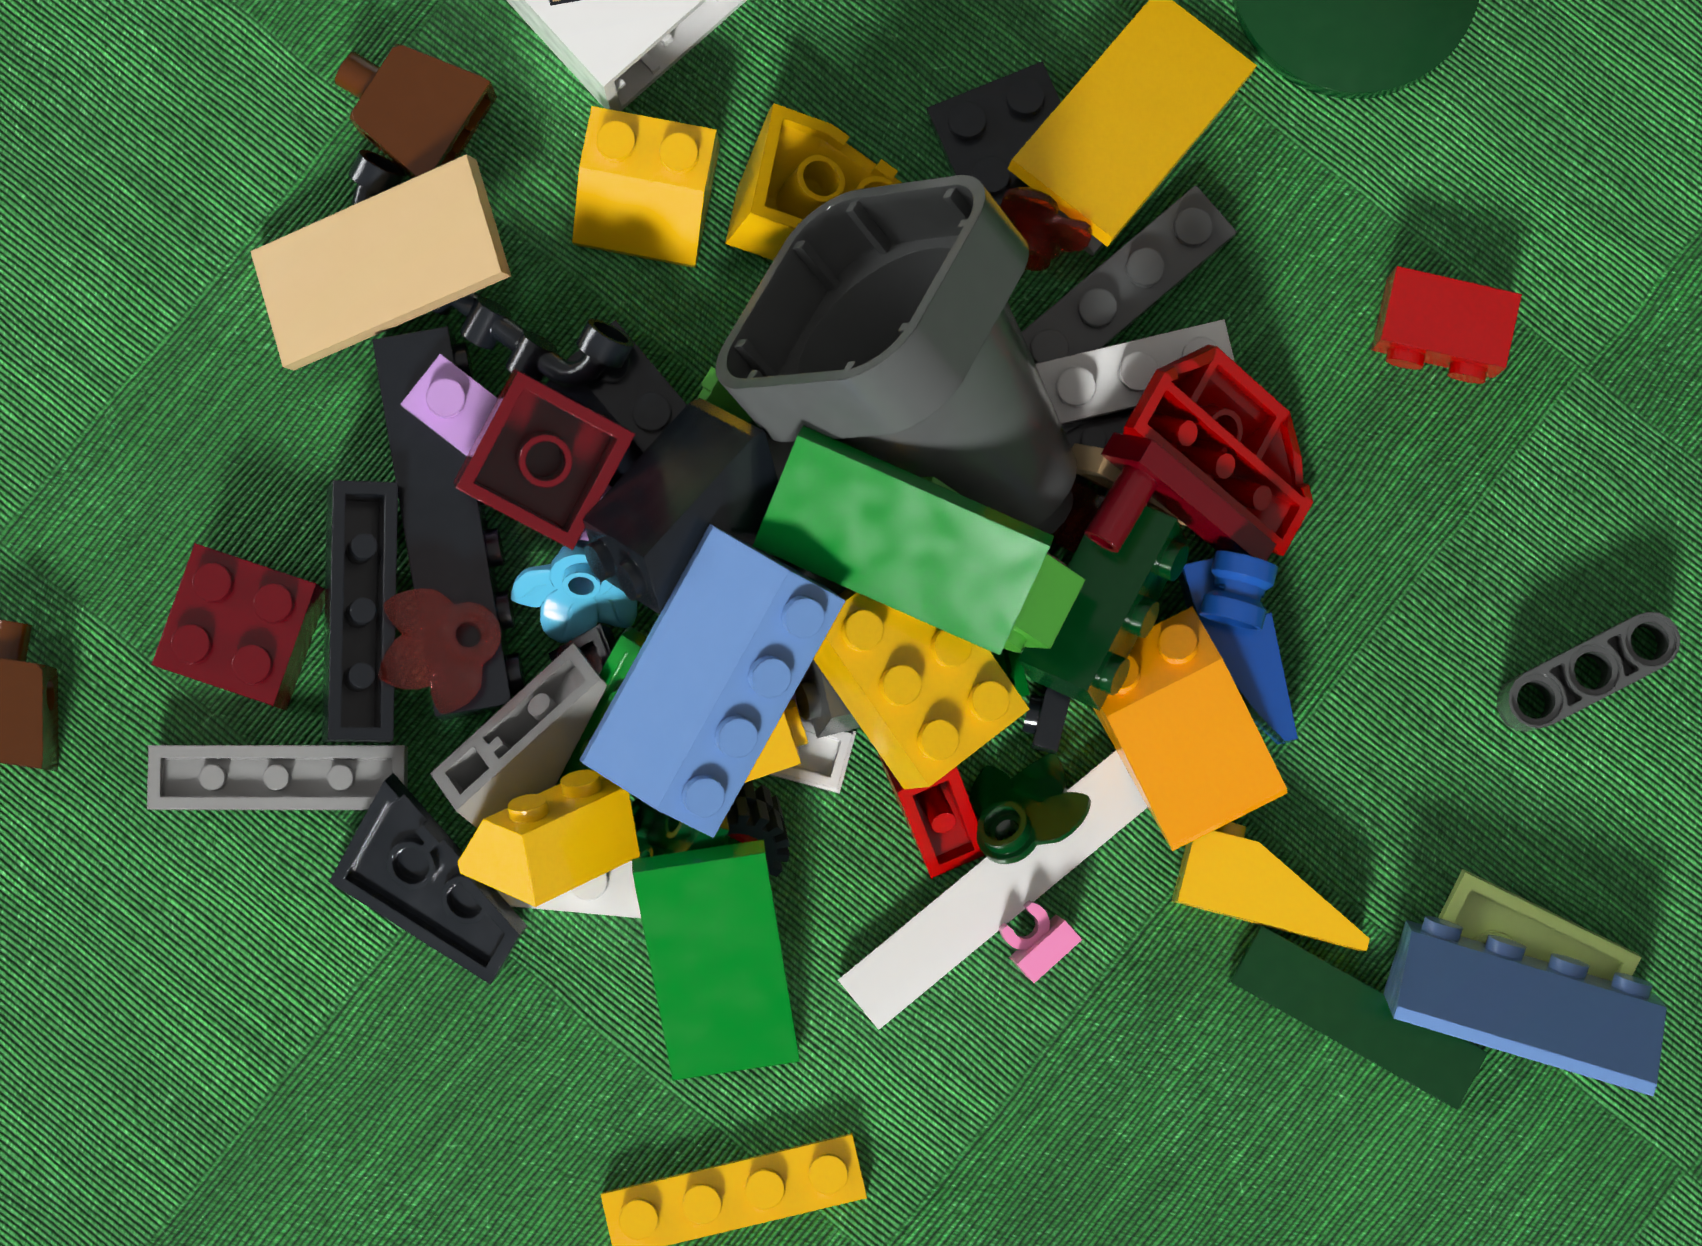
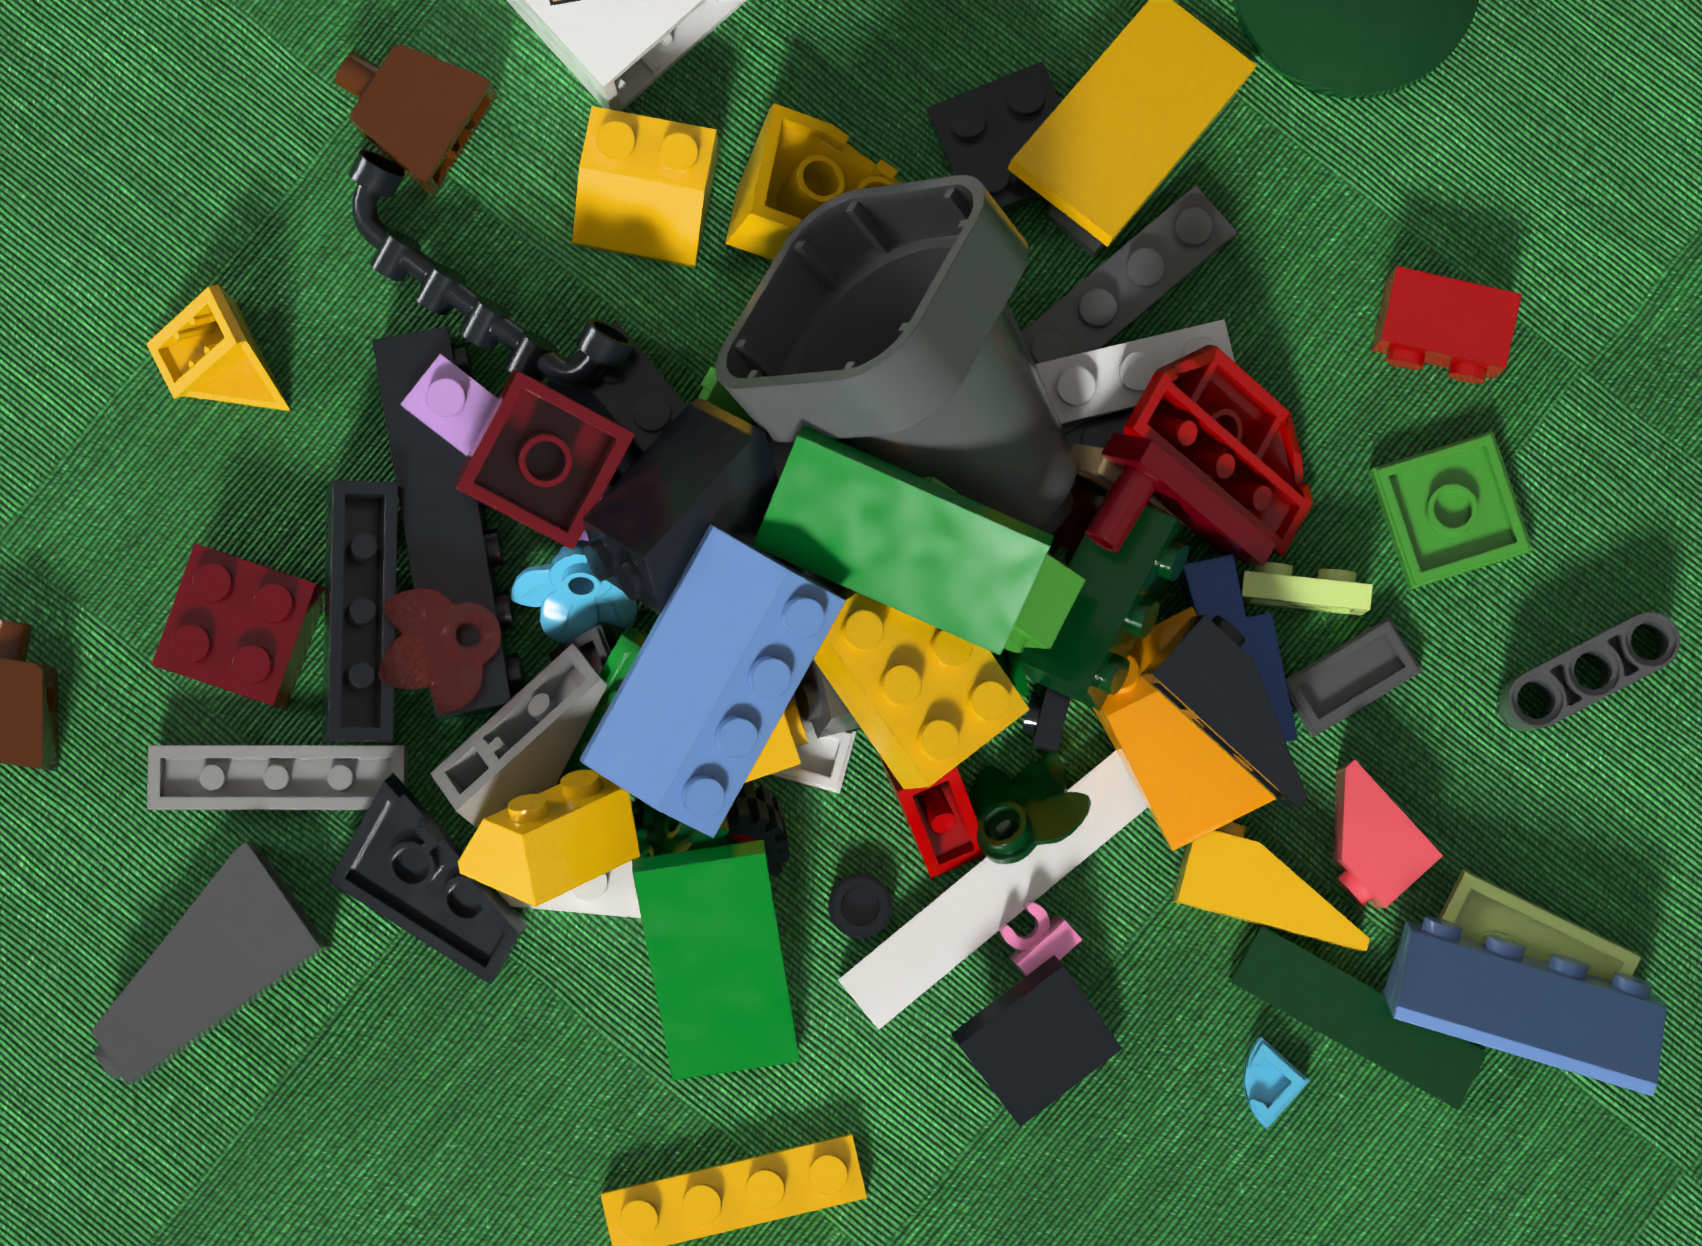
(214, 356): none -> yellow slope
(216, 960): none -> dark grey slope
(380, 263): tan tile -> none
(860, 906): none -> black tile
(1036, 1040): none -> black tile
(1041, 226): clear red plate -> none
(1224, 696): none -> black slope
(1238, 590): blue wheel -> none
(1269, 1082): none -> medium azure tile
(1330, 592): none -> yellowish green plate
(1351, 677): none -> dark grey tile
(1375, 841): none -> coral slope
(1450, 510): none -> bright green tile

